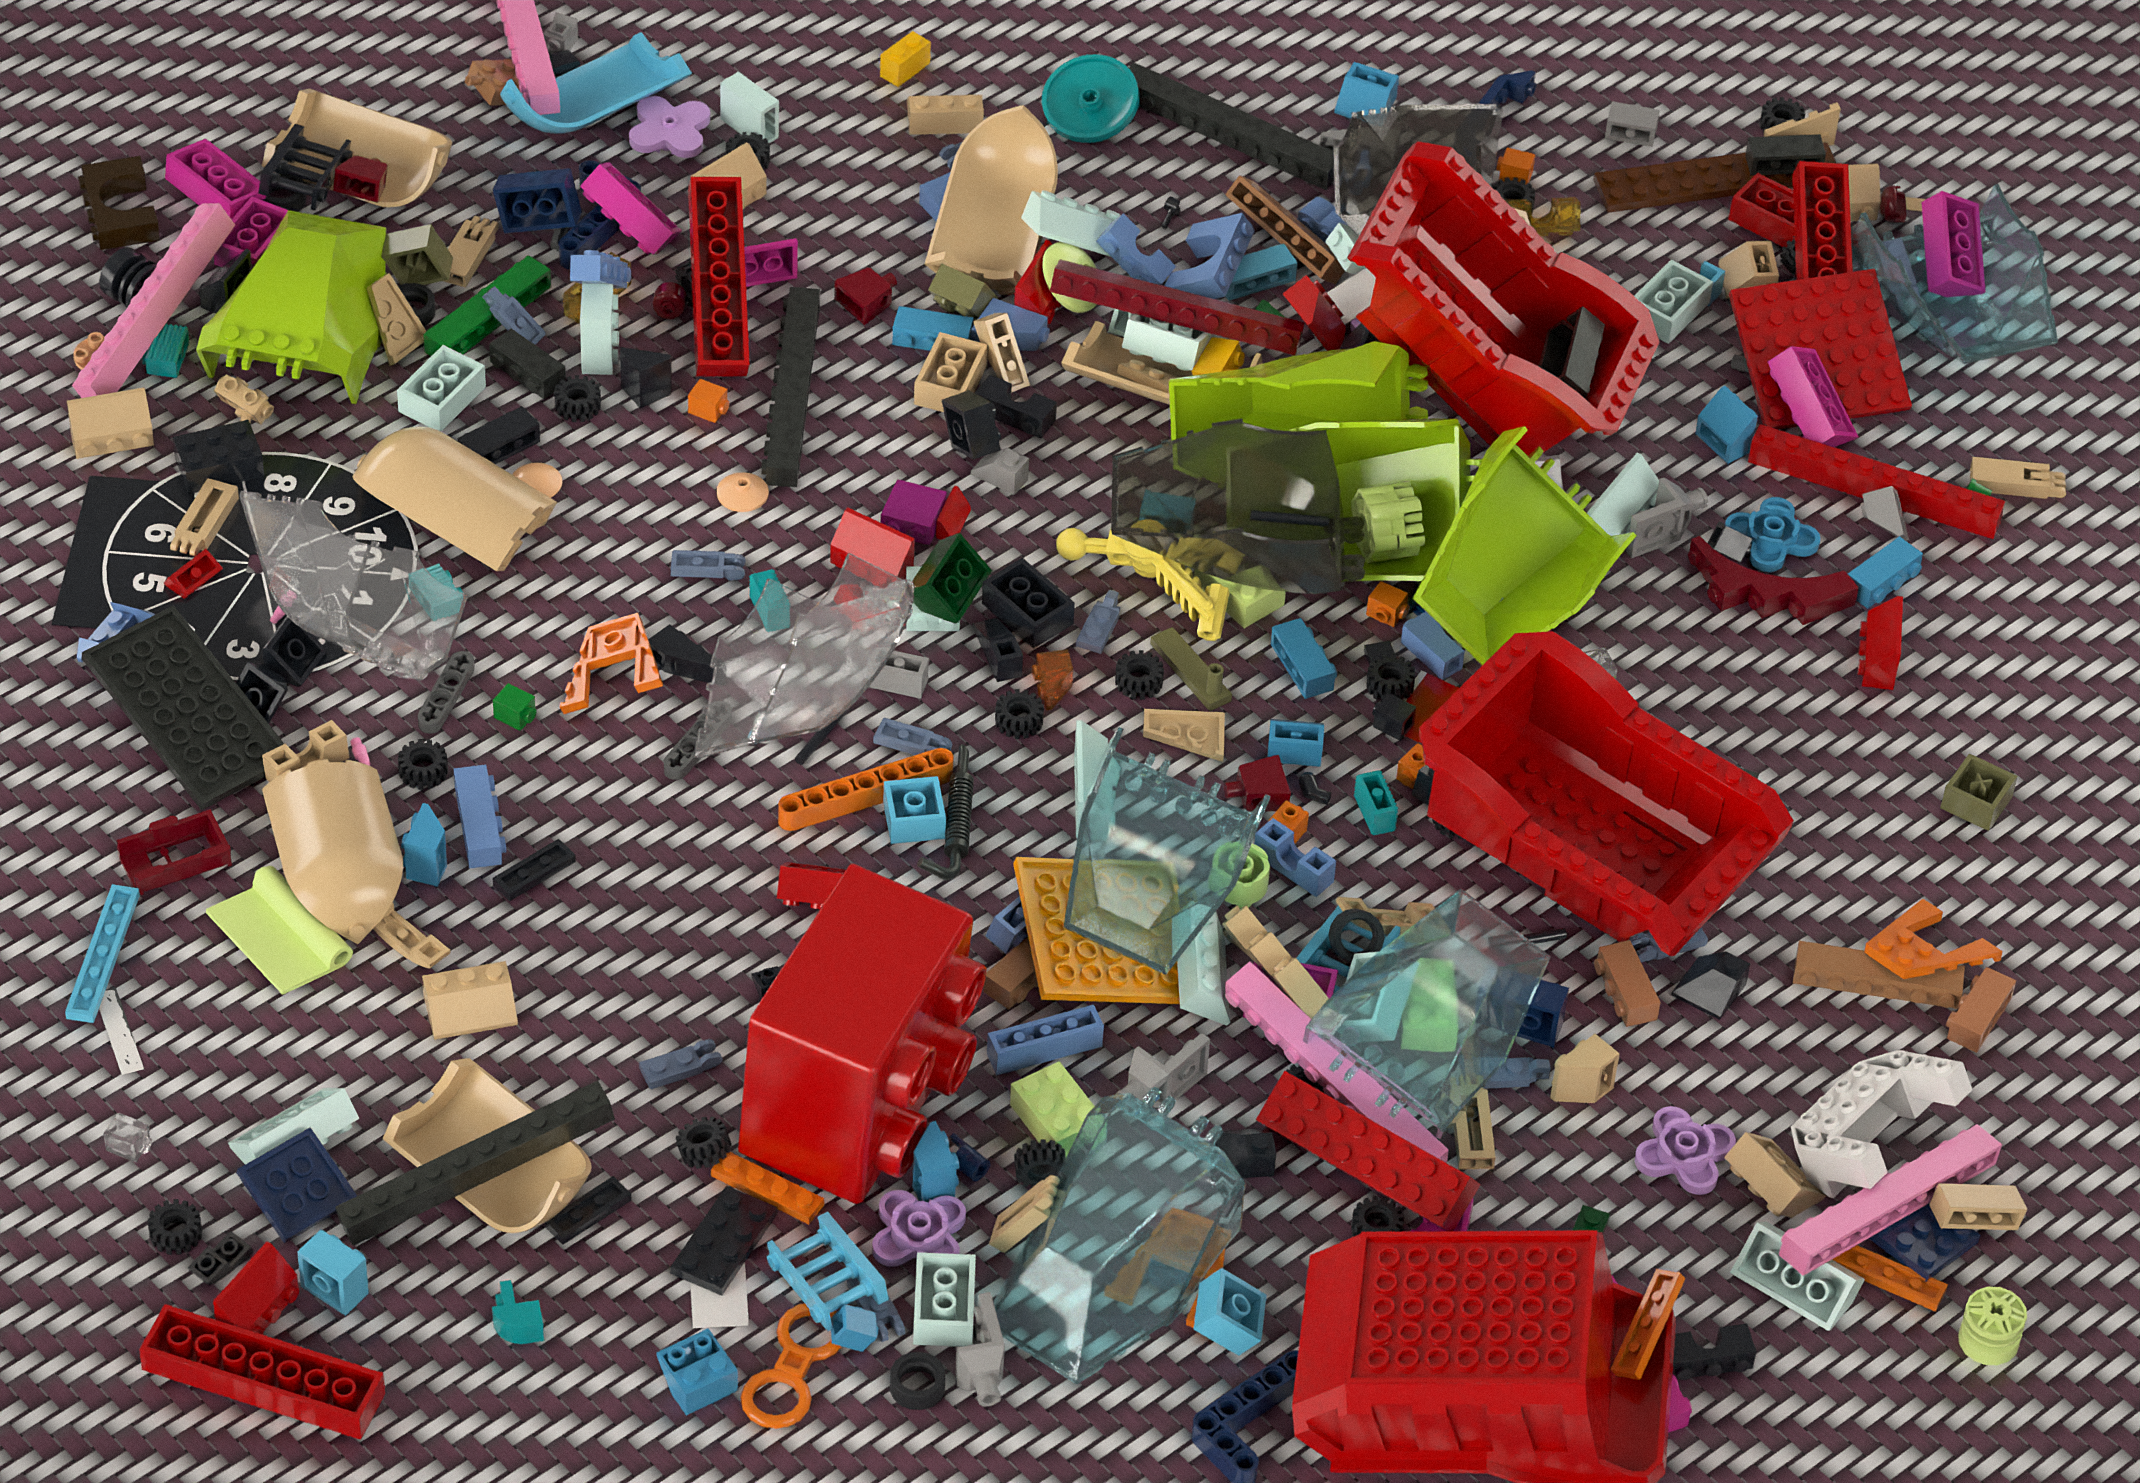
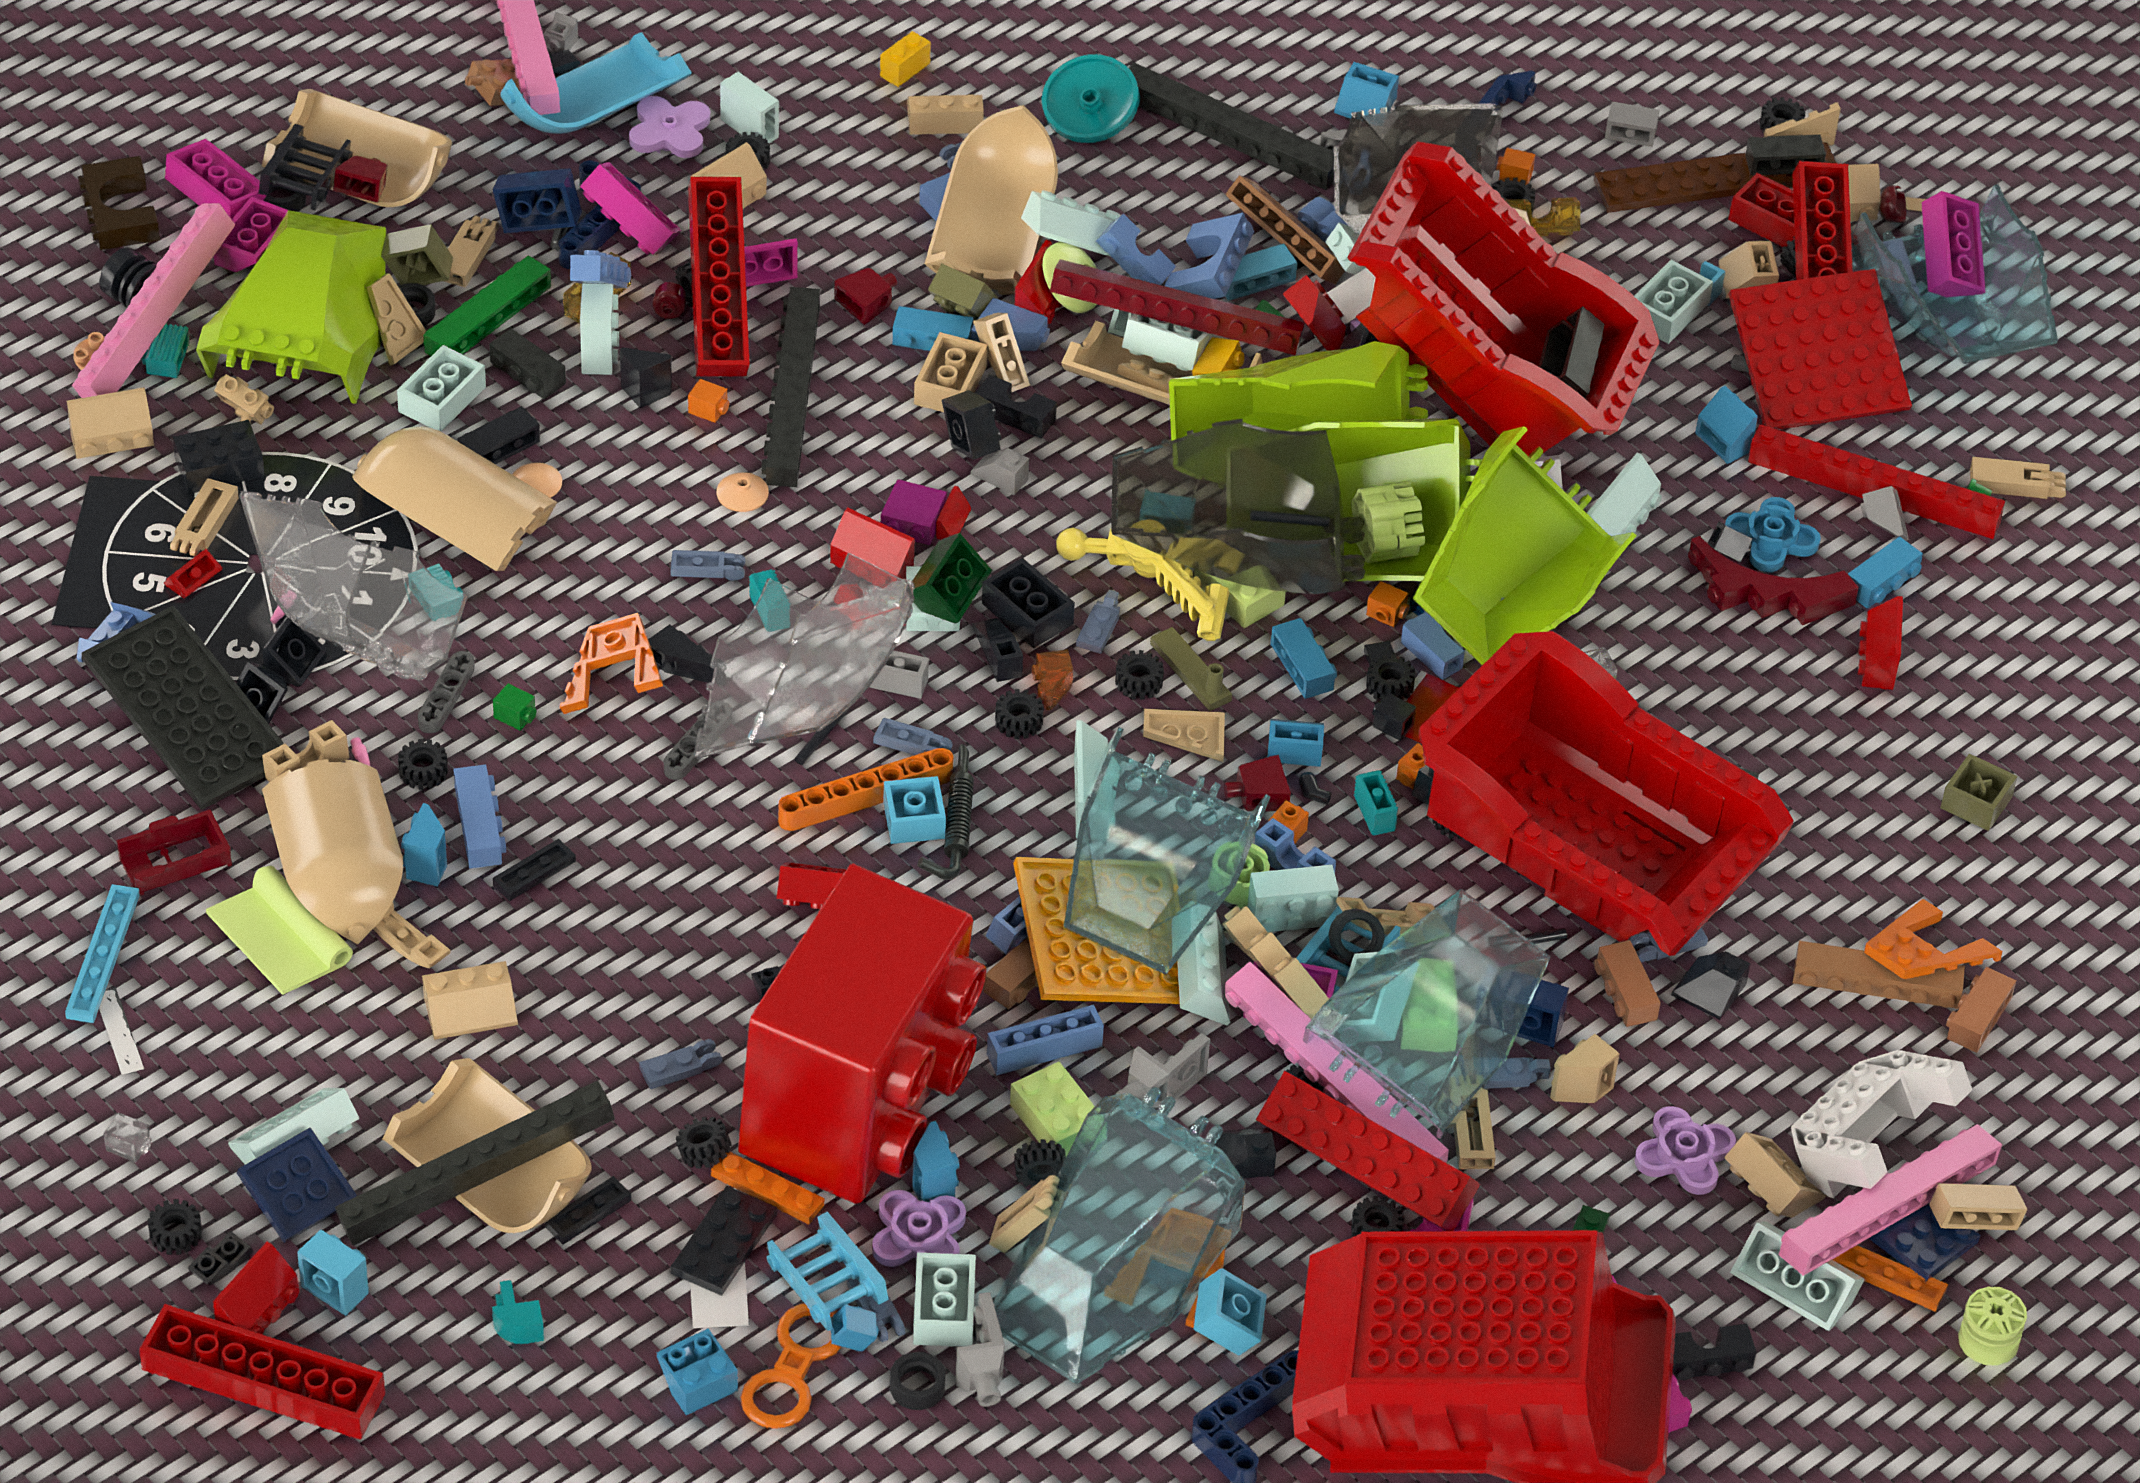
(224, 282): black slope -> none
(513, 315): sand blue hinge -> none
(577, 388): black tyre -> none
(970, 1161): dark blue hinge -> none
(1173, 208): black hand -> none
(1293, 897): none -> light aqua brick
(1648, 1324): orange plate -> none
(1666, 520): light grey plate -> none
(1811, 397): dark pink slope -> none

